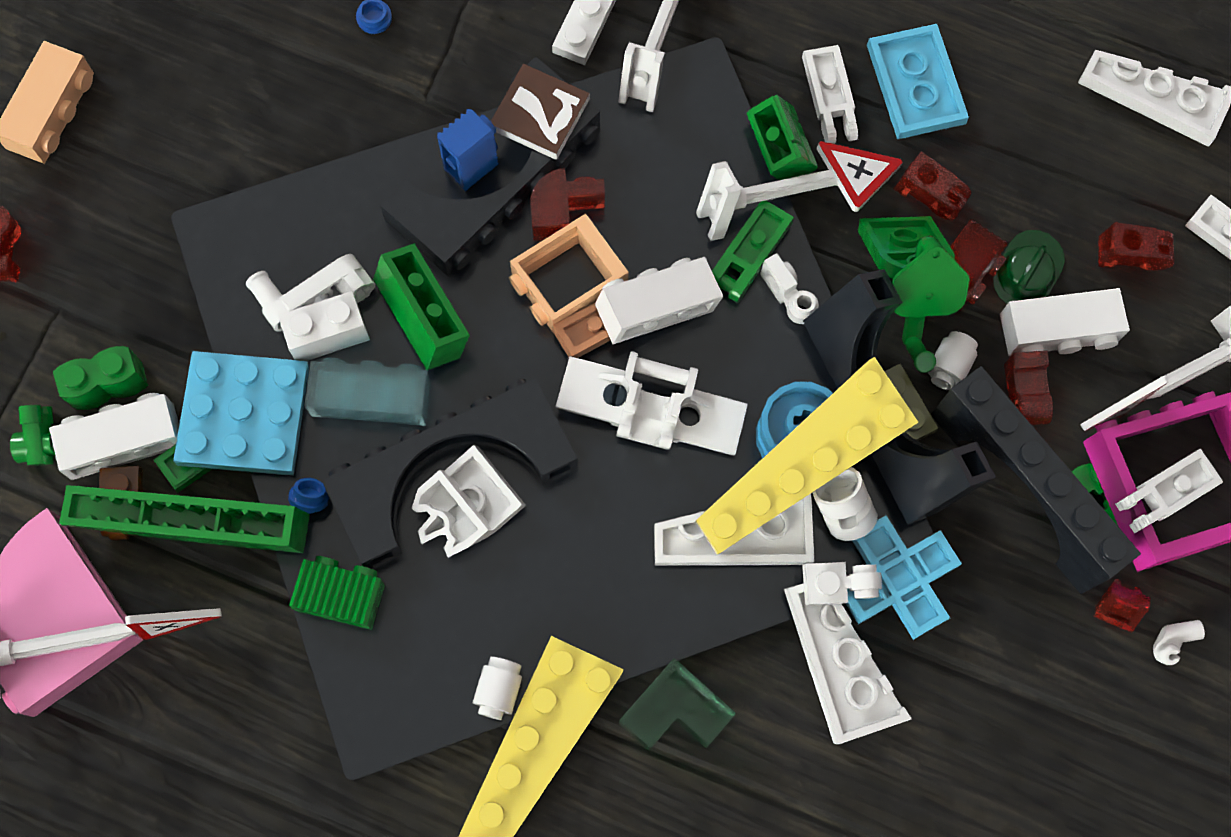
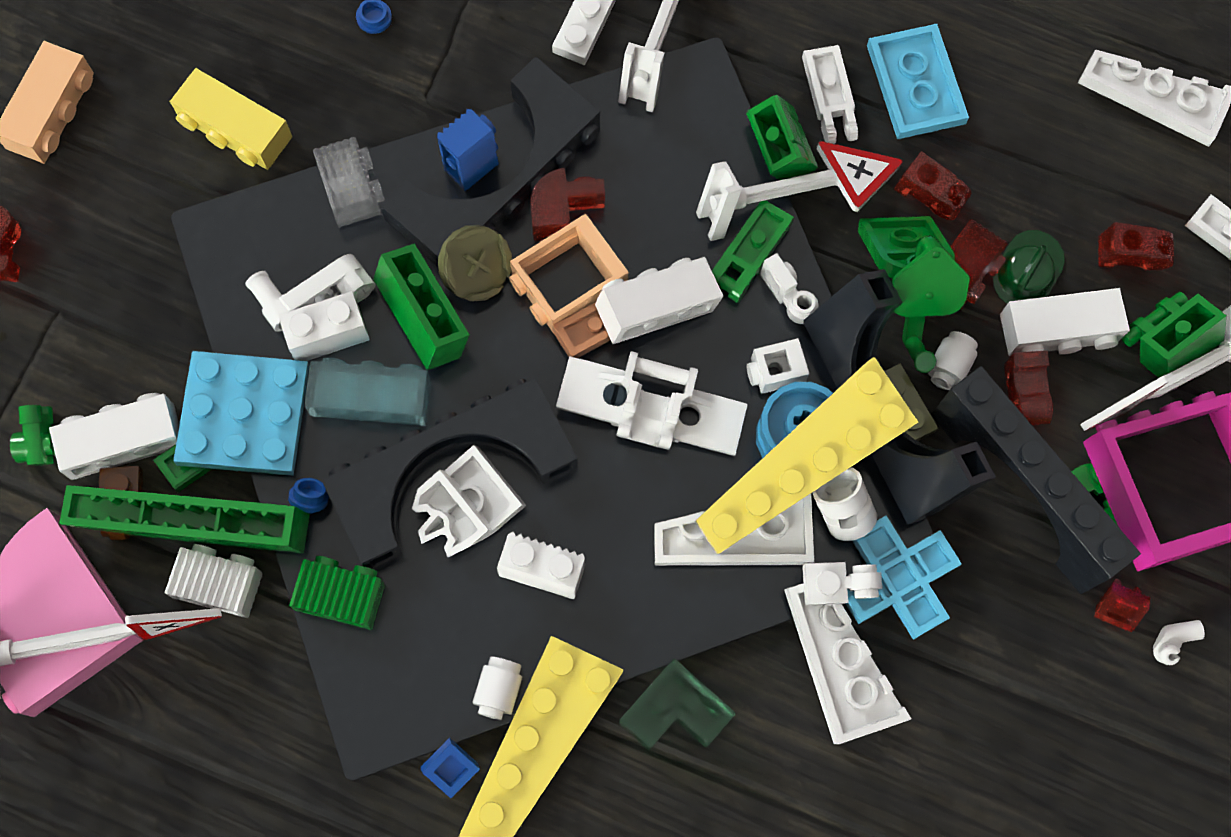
(94, 381): green brick -> none
(214, 581): none -> white brick
(230, 119): none -> light yellow brick
(347, 181): none -> clear brick
(450, 768): none -> blue plate
(474, 262): none -> olive tile
(540, 111): reddish brown tile -> none
(541, 565): none -> white brick
(786, 357): none -> white brick
(1172, 489): white hinge -> none
(1177, 333): none -> green brick

